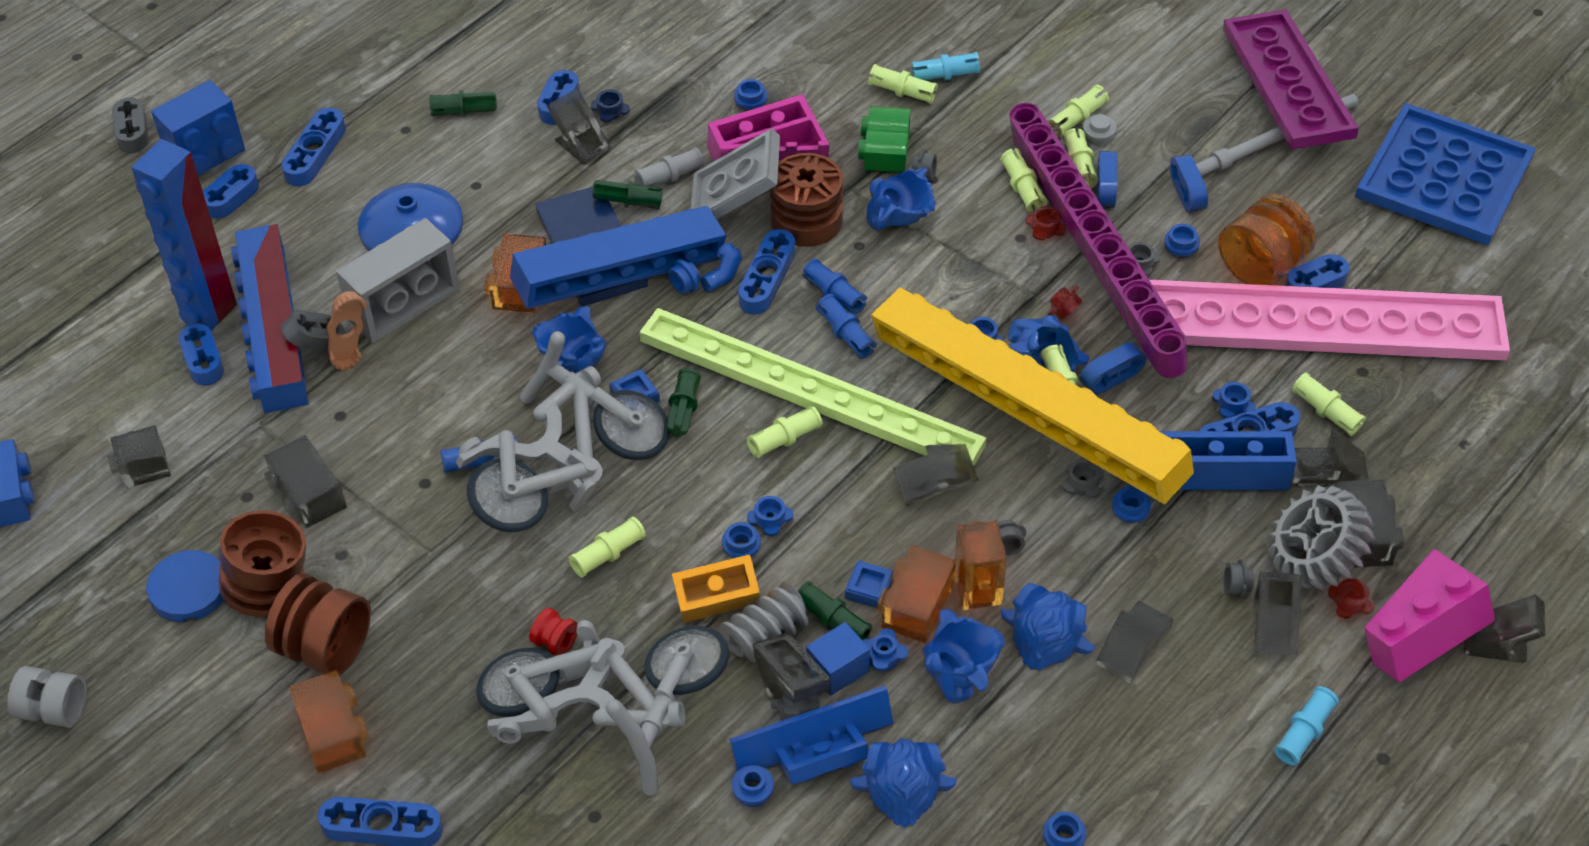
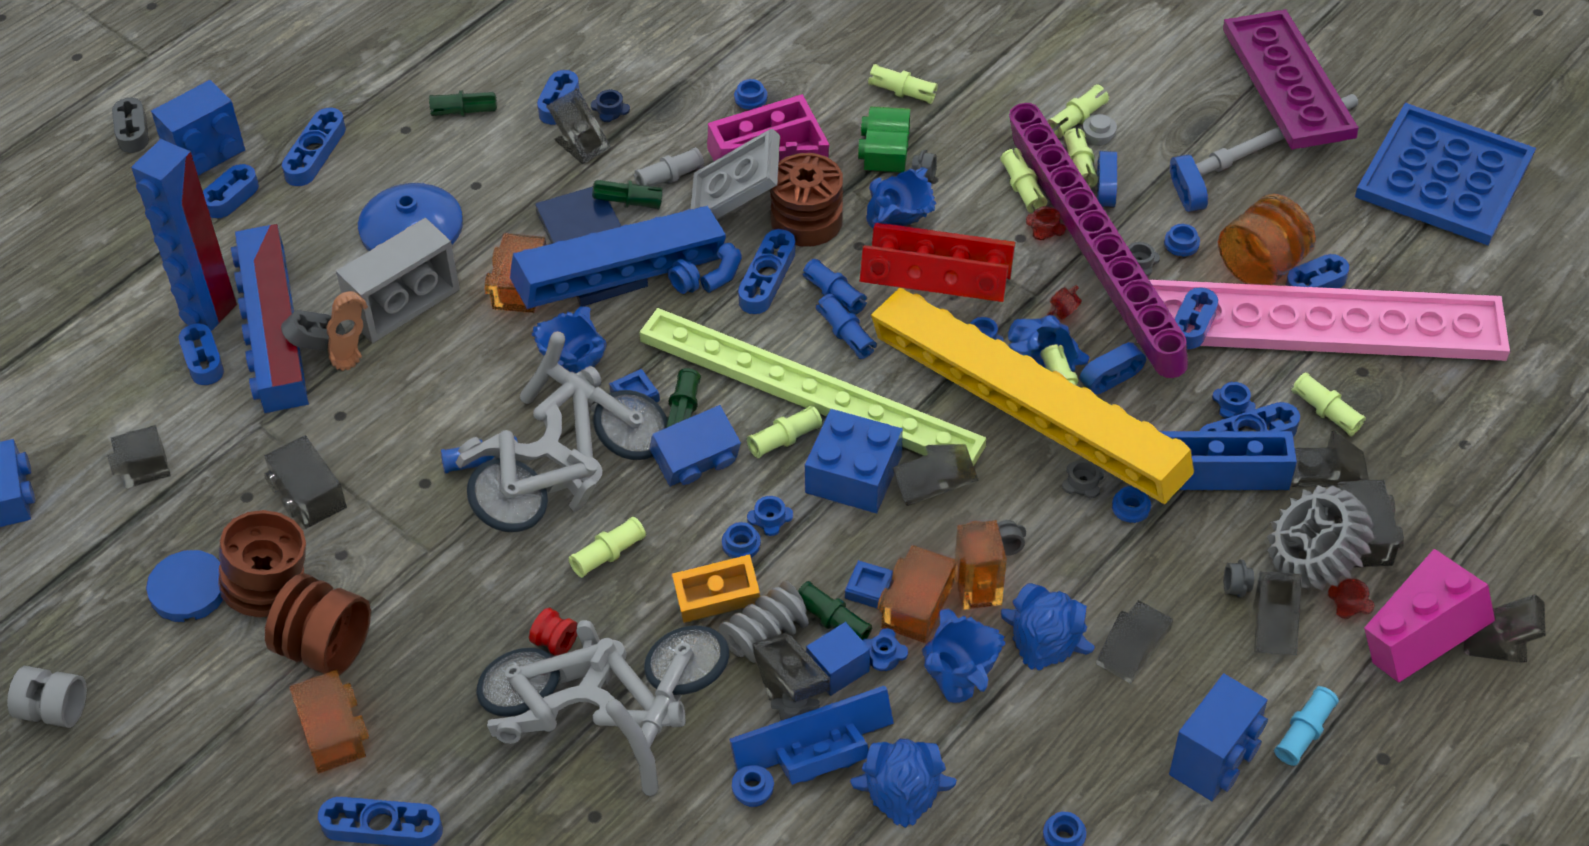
(695, 446): none -> blue brick
(853, 460): none -> blue brick
(938, 262): none -> red fence
(946, 67): medium azure pin -> none
(1201, 320): none -> blue beam
(1219, 738): none -> blue brick

